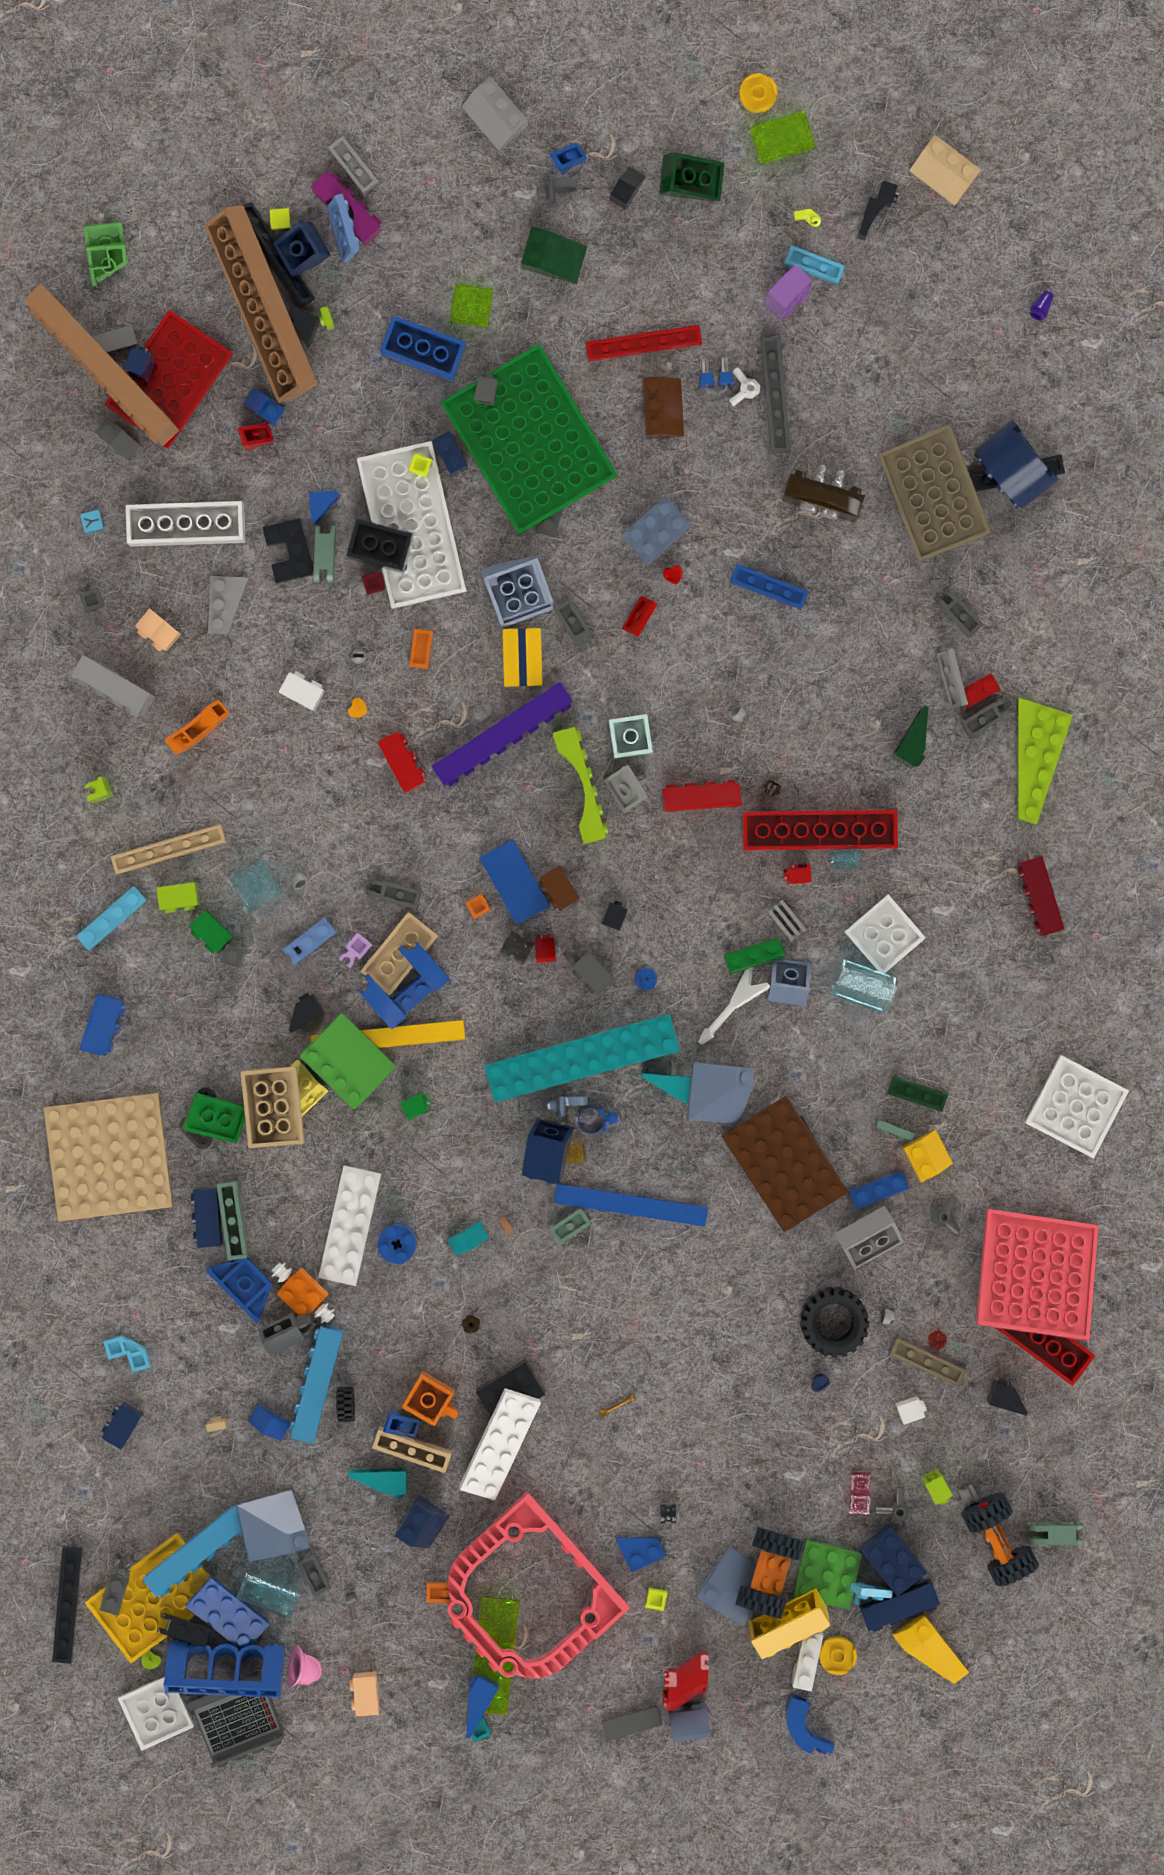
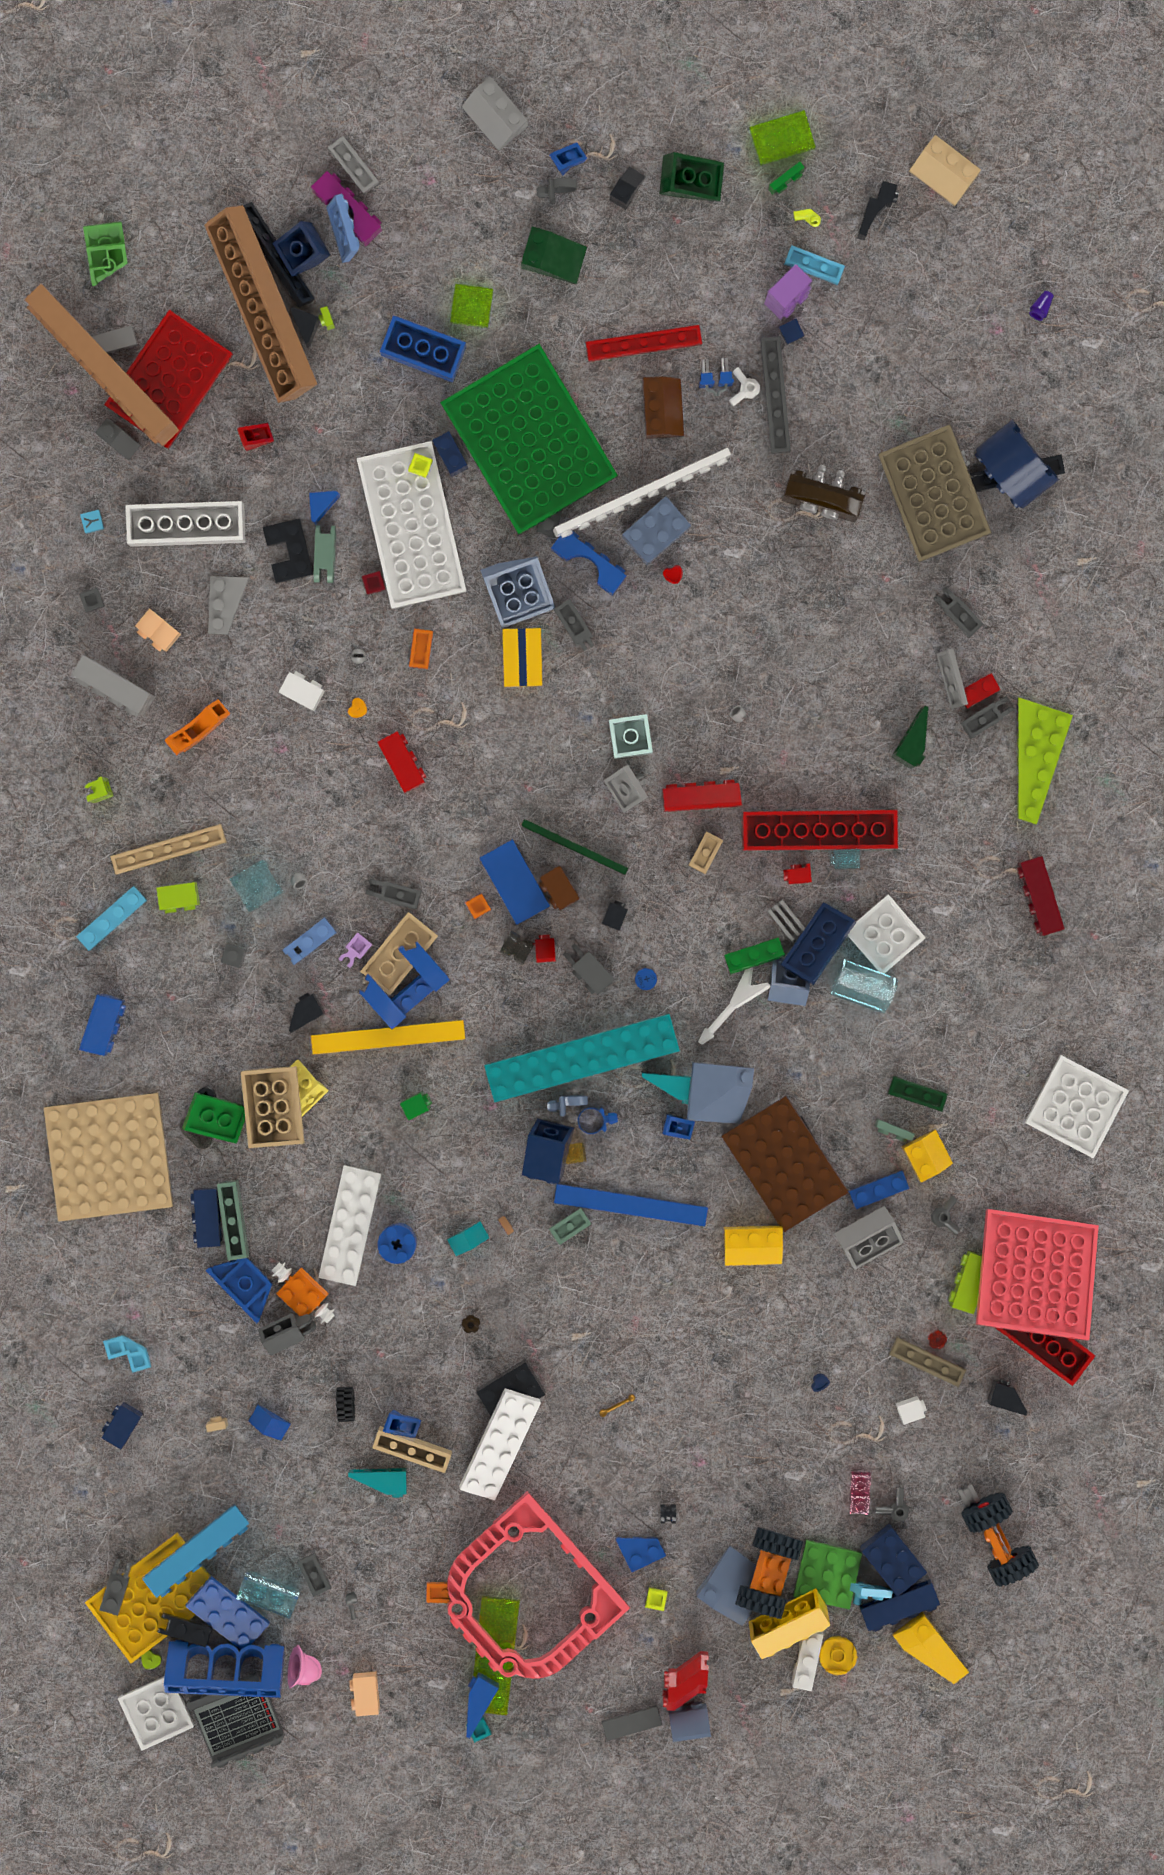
(67, 1604): black plate -> none
(140, 364): dark blue brick -> none
(211, 932): green brick -> none
(264, 406): blue slope -> none
(272, 1526): sand blue slope -> none
(280, 219): neon yellow tile -> none
(317, 1383): dark azure brick -> none
(347, 1061): bright green slope -> none
(380, 546): black brick -> none
(421, 1524): dark blue slope -> none
(430, 1399): orange hinge -> none
(486, 390): dark grey brick -> none
(502, 734): dark purple brick -> none
(568, 746): lime arch -> none
(574, 847): none -> dark green tile
(609, 576): none -> blue arch
(639, 616): red plate -> none
(649, 490): none -> white plate
(678, 1127): none -> blue slope
(705, 852): none -> tan plate
(753, 1245): none -> yellow slope
(758, 93): yellow tile -> none
(769, 587): blue plate -> none
(772, 788): dark brown plate -> none
(781, 182): none -> green plate
(791, 331): none -> dark blue tile
(795, 1716): blue arch -> none
(818, 943): none -> dark blue plate
(841, 1345): black tyre -> none
(887, 1317): light grey hinge -> none
(937, 1487): lime brick -> none
(967, 1284): none -> lime brick
(1054, 1533): sand green piece -> none

